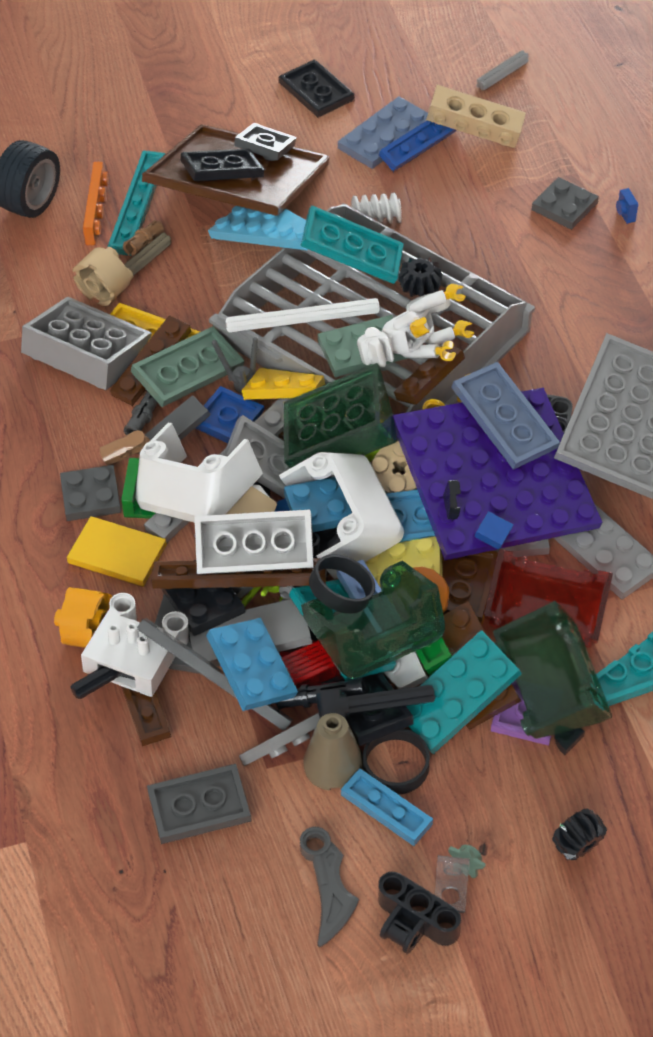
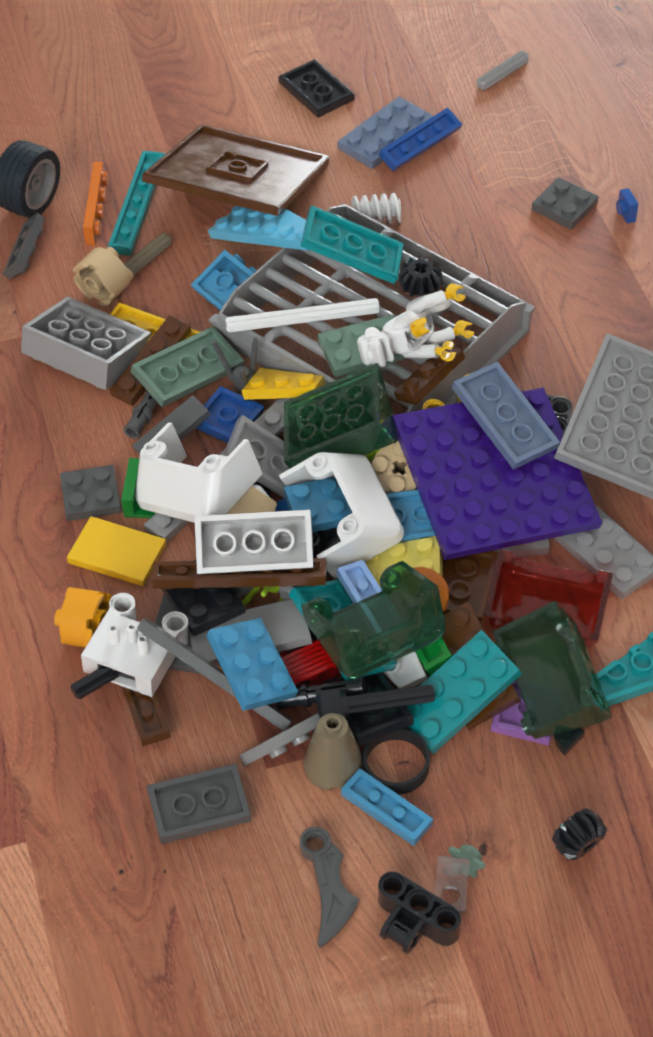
(24, 246): none -> dark grey plate
(123, 447): medium nougat bar -> none
(143, 237): medium nougat pin -> none
(221, 164): black tile -> none
(222, 278): none -> dark azure plate
(265, 141): dark grey plate -> none
(334, 600): black tyre -> none
(450, 501): black tile -> none
(475, 116): tan brick -> none
(493, 530): blue tile -> none

